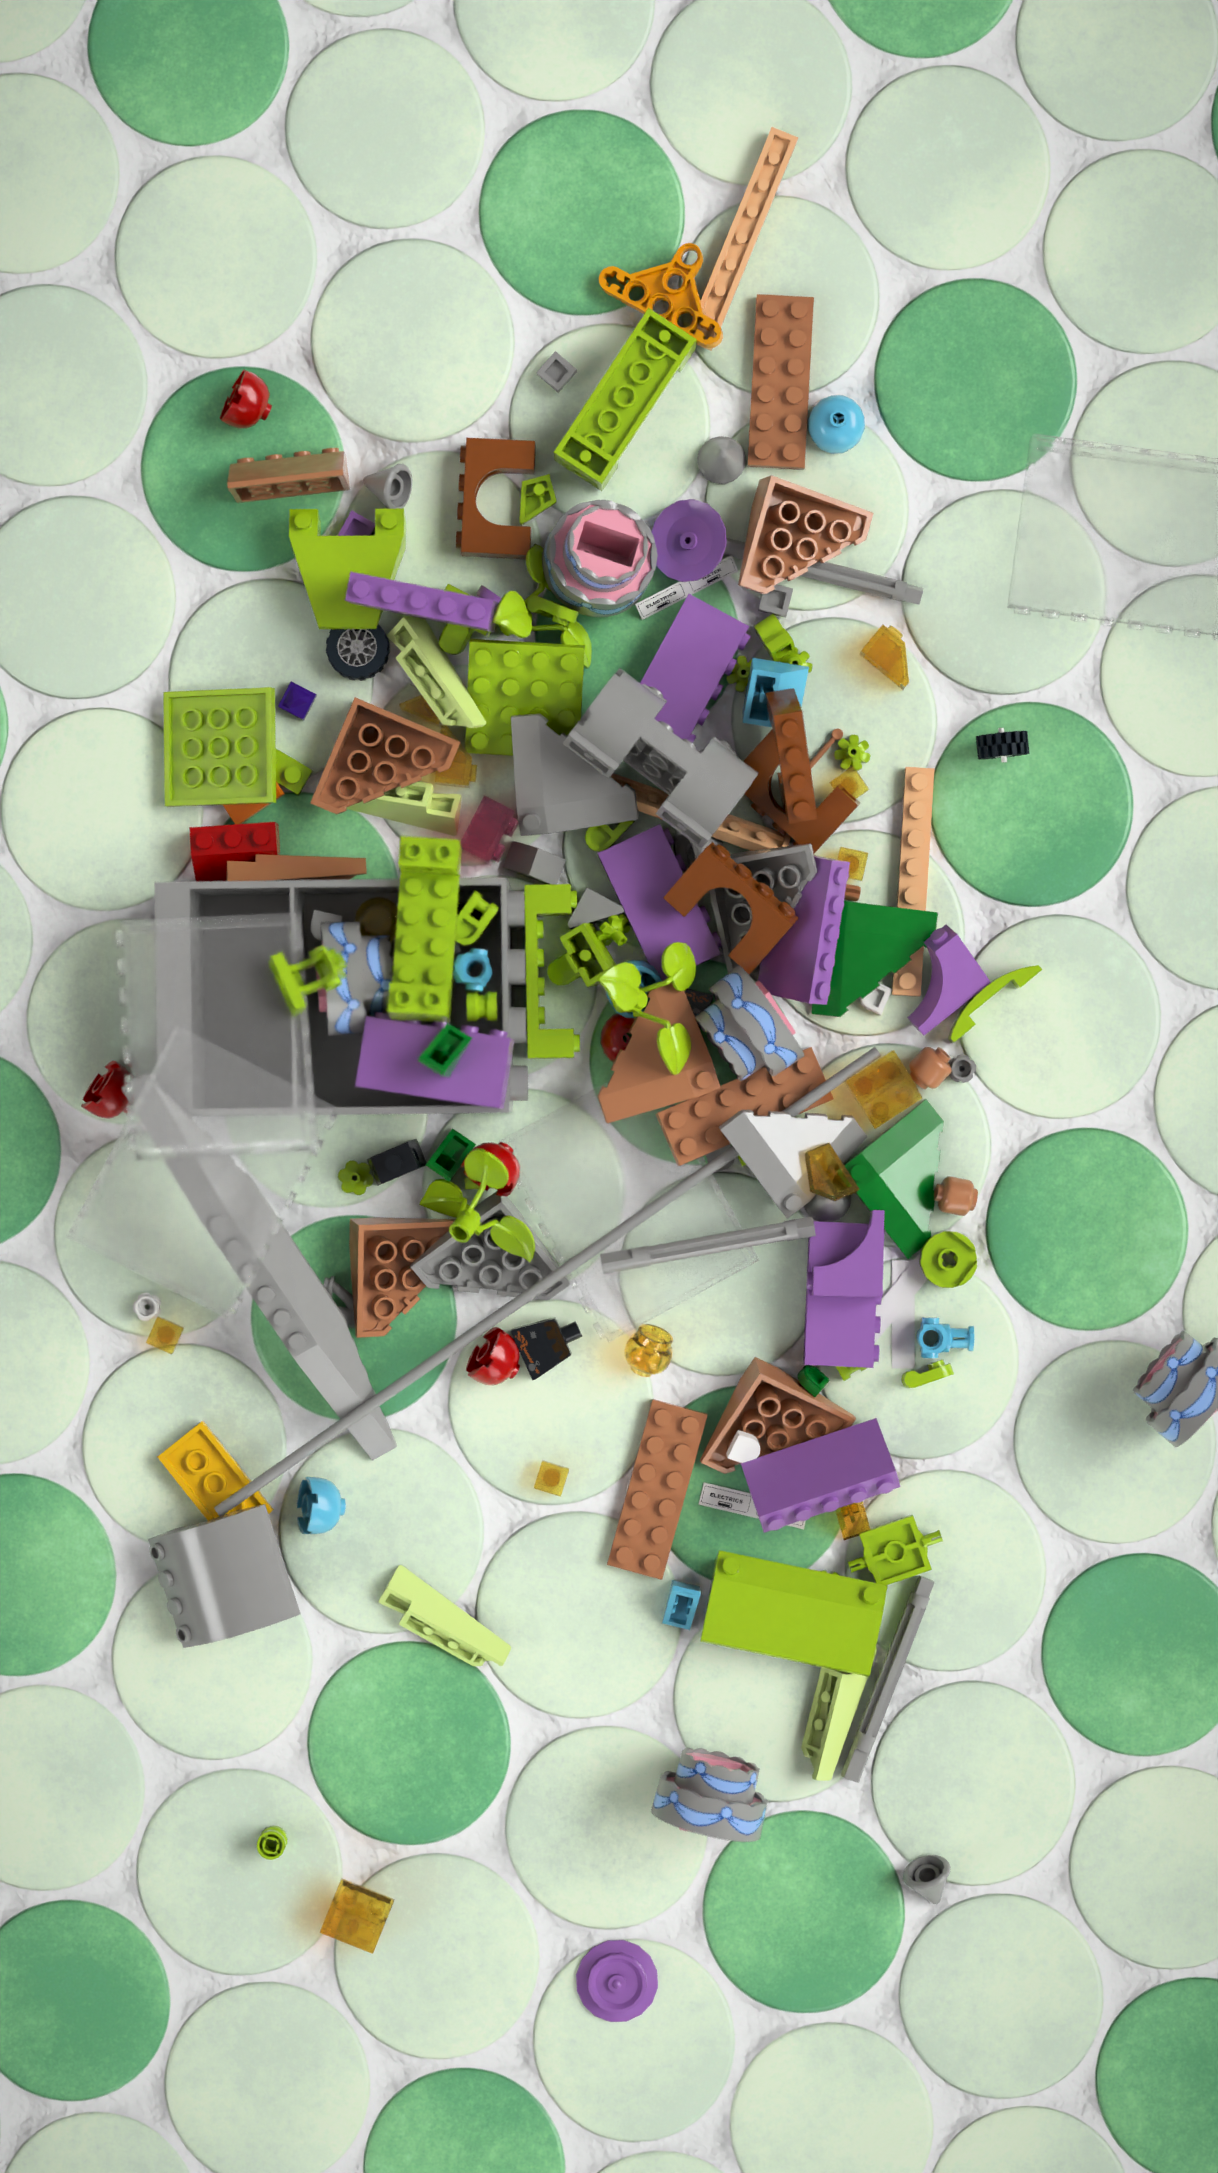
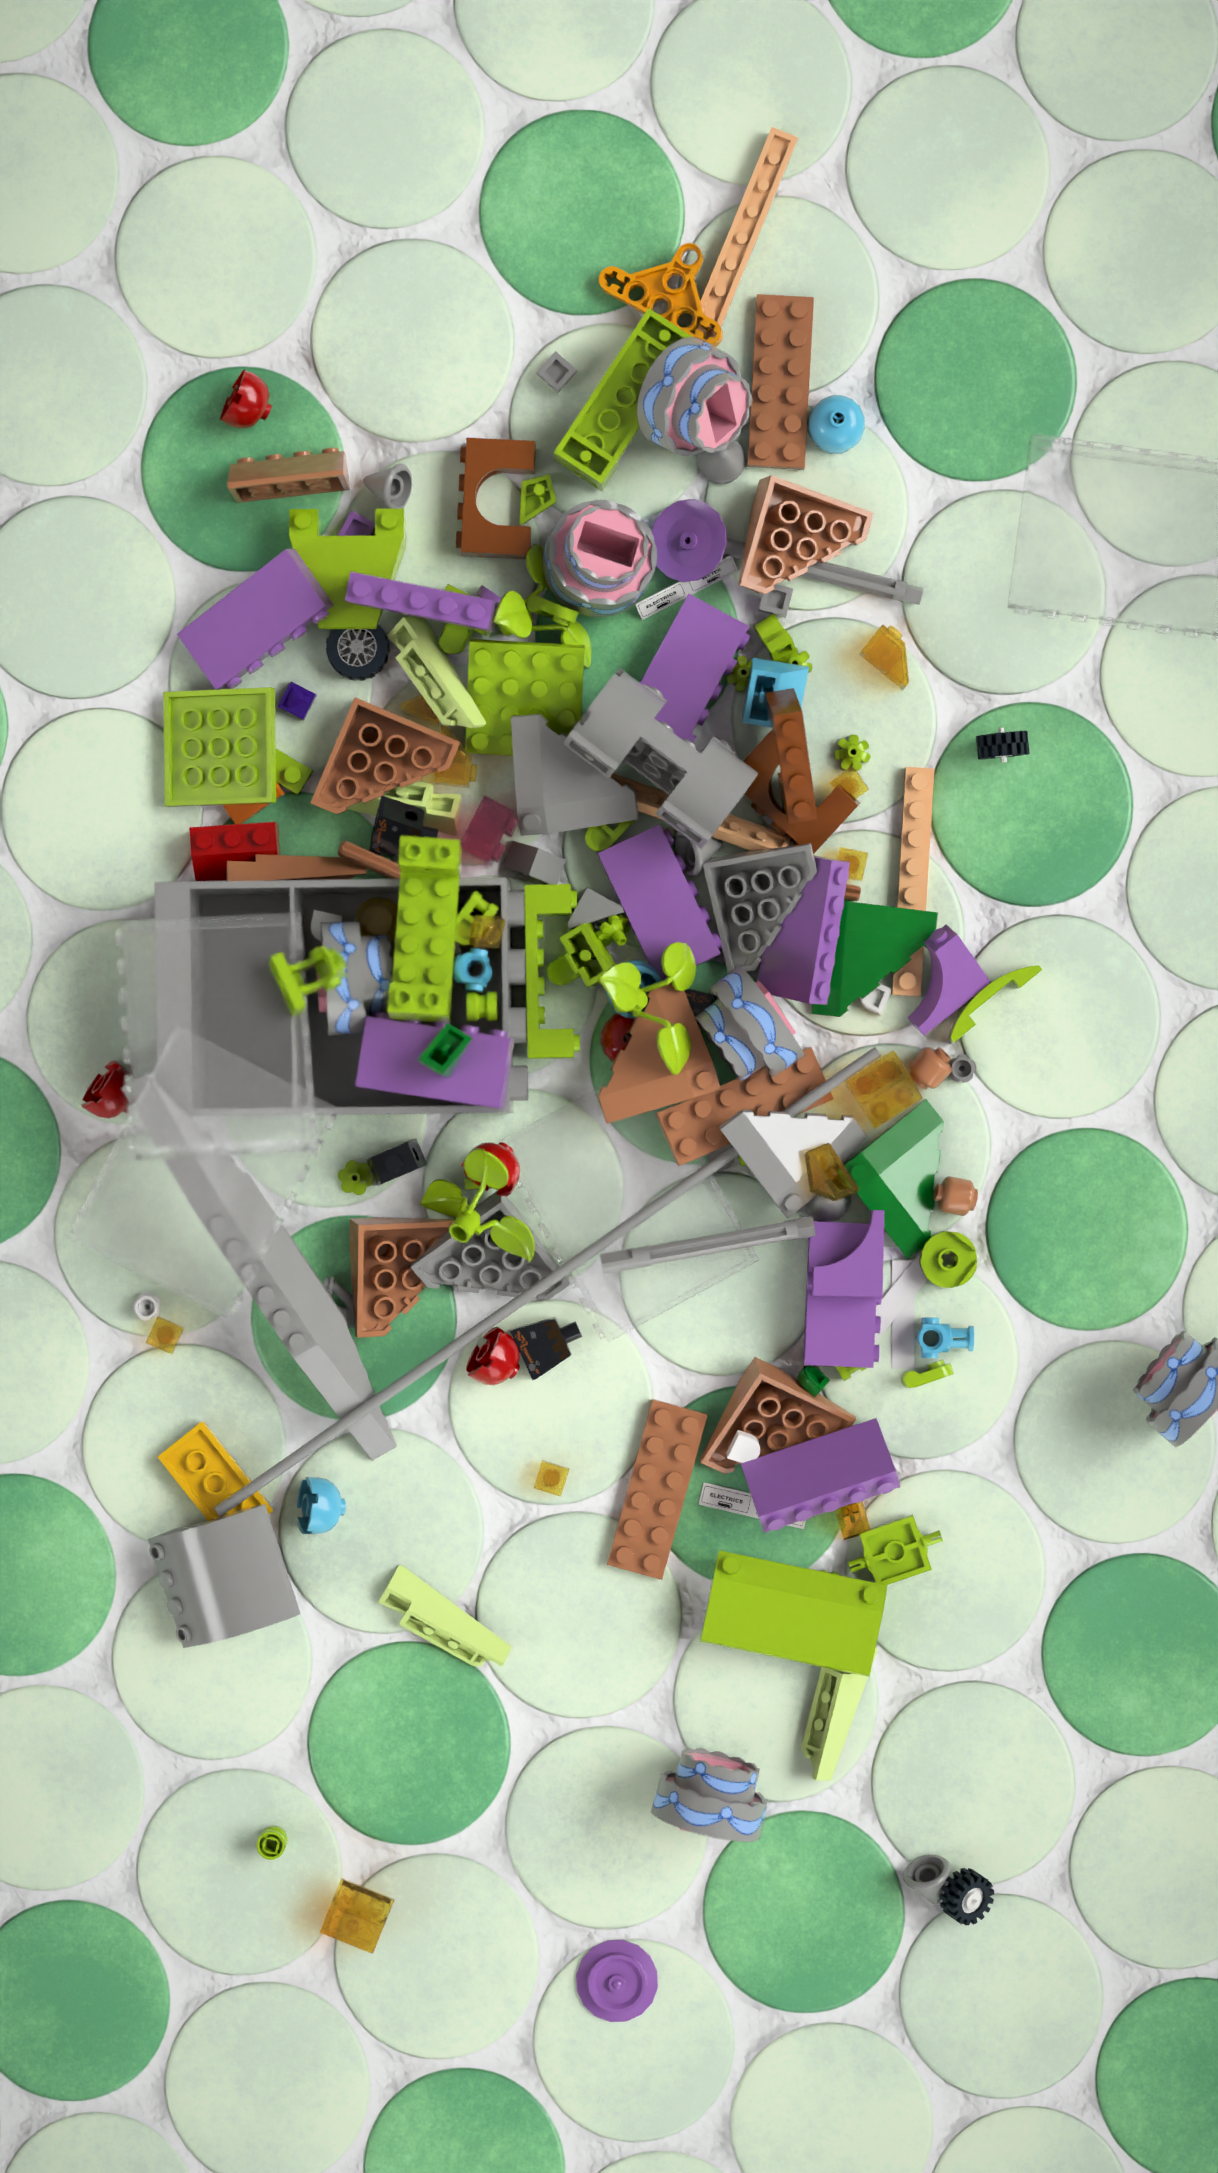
(256, 620): none -> medium lavender brick
(369, 860): none -> nougat axle
(397, 820): none -> black torso
(450, 1155): green slope -> none
(487, 931): none -> clear yellow plate
(649, 1350): clear yellow piece -> none
(681, 1604): medium azure slope -> none
(693, 399): none -> piece
(769, 916): dark orange arch -> none
(837, 734): nougat hinge -> none
(887, 1679): light grey piece -> none
(966, 1896): none -> black wheel

